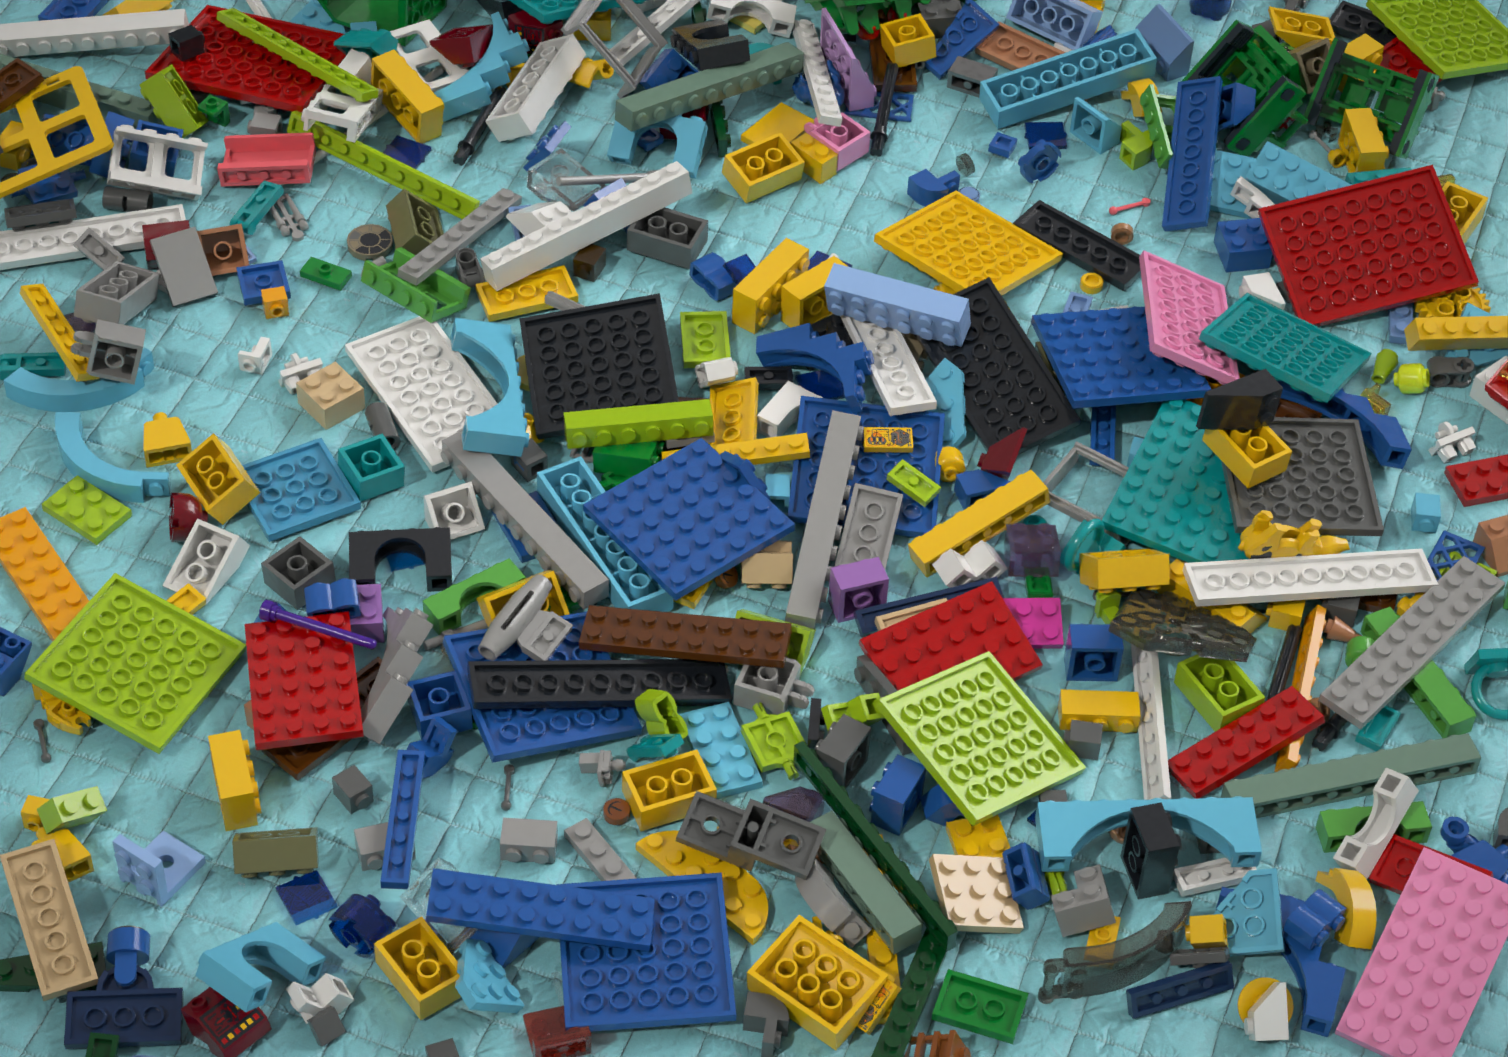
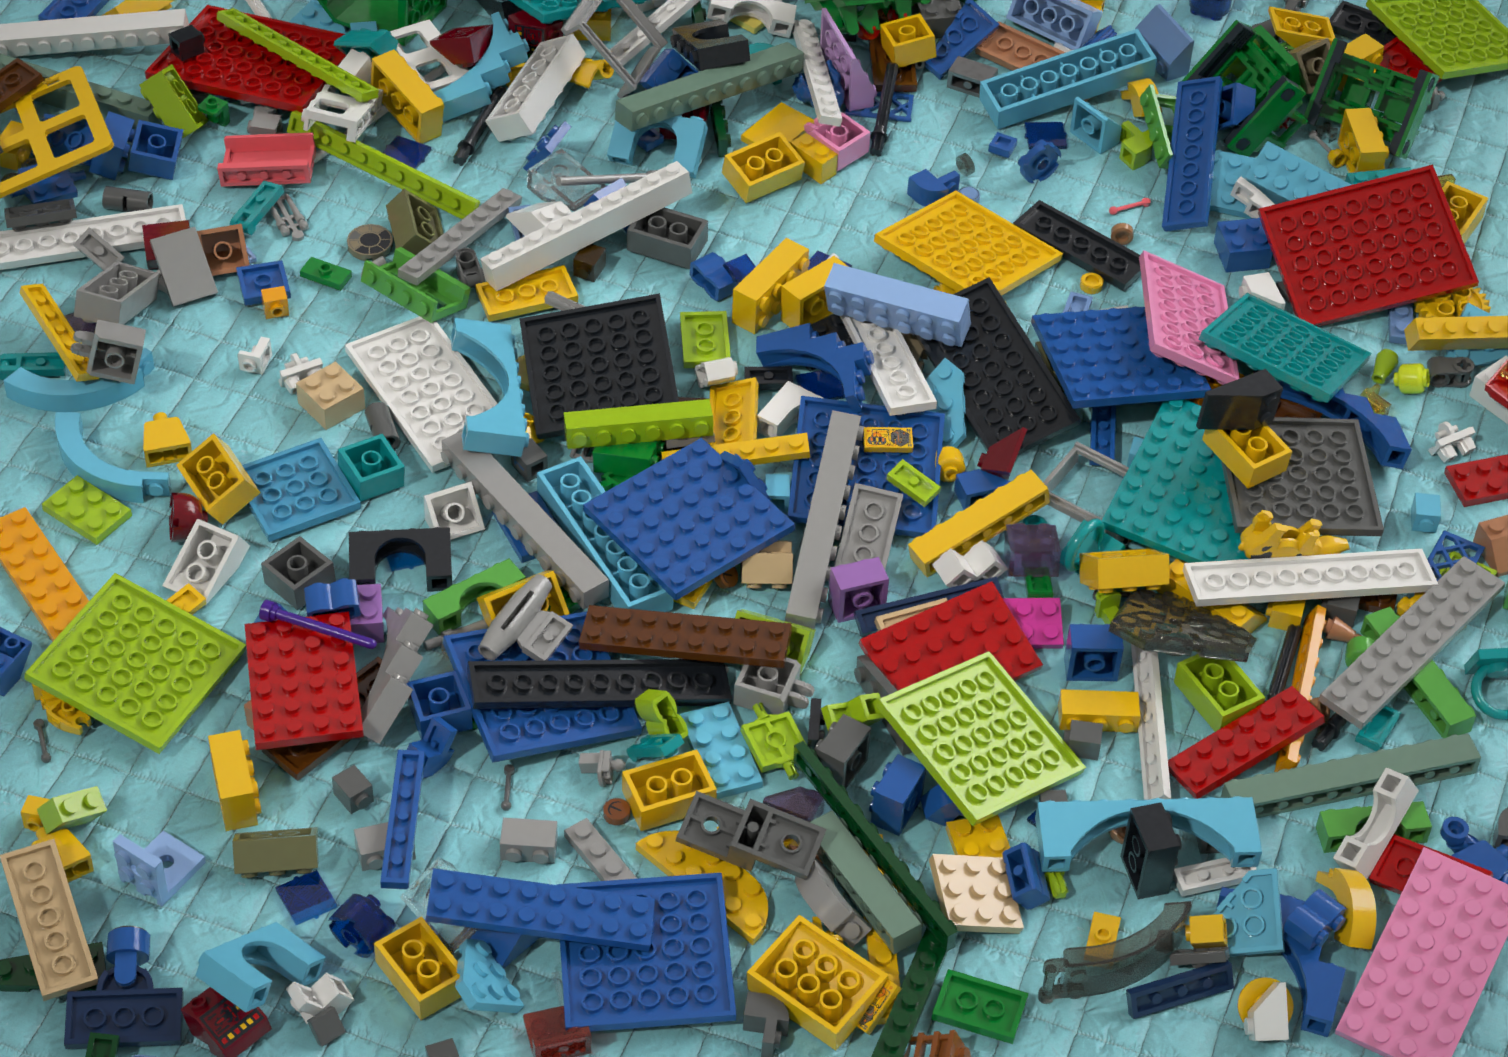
(154, 177): white window -> none
(1086, 906): light grey brick -> none

